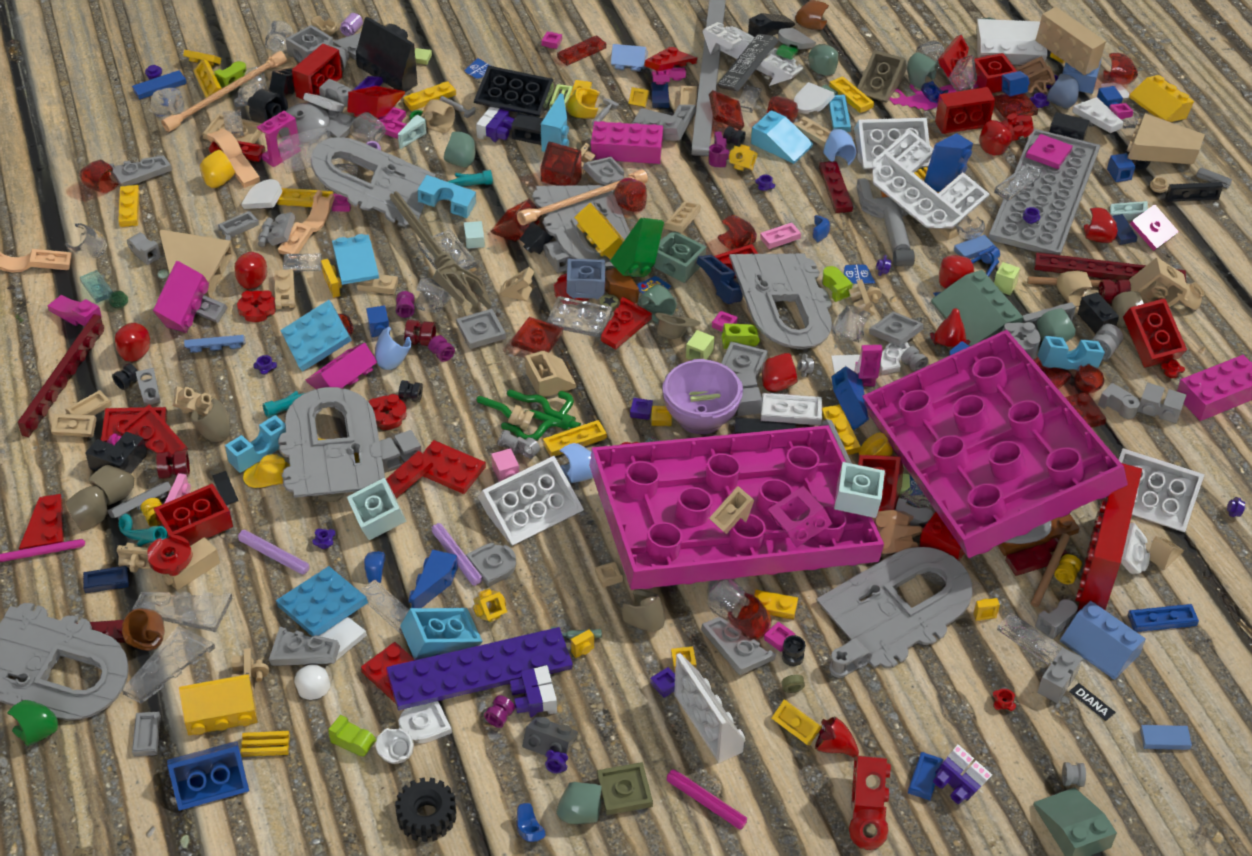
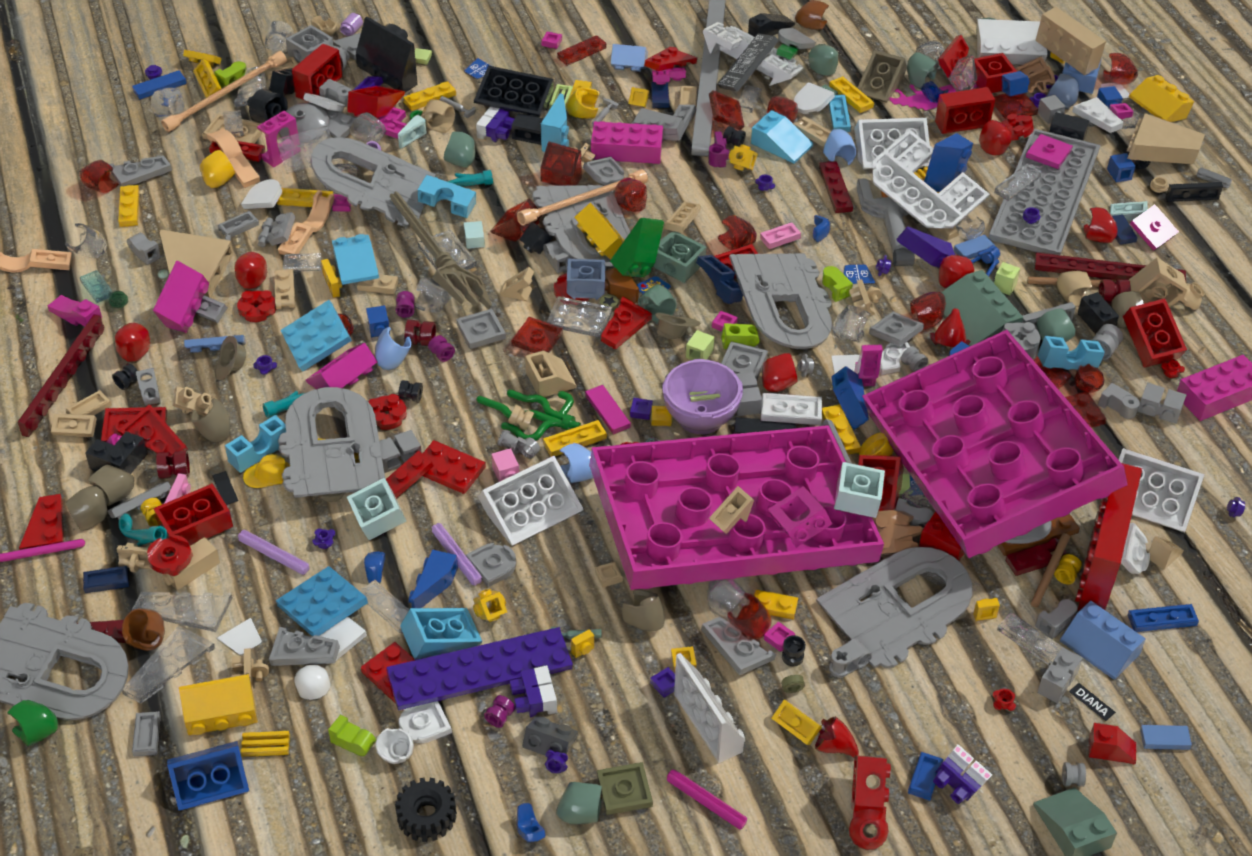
(231, 358): none -> dark tan piece
(241, 637): none -> white sticker
(608, 409): none -> dark pink tile
(925, 246): none -> dark purple slope
(929, 308): none -> clear red piece
(1049, 106): none -> light grey brick
(1111, 744): none -> red slope

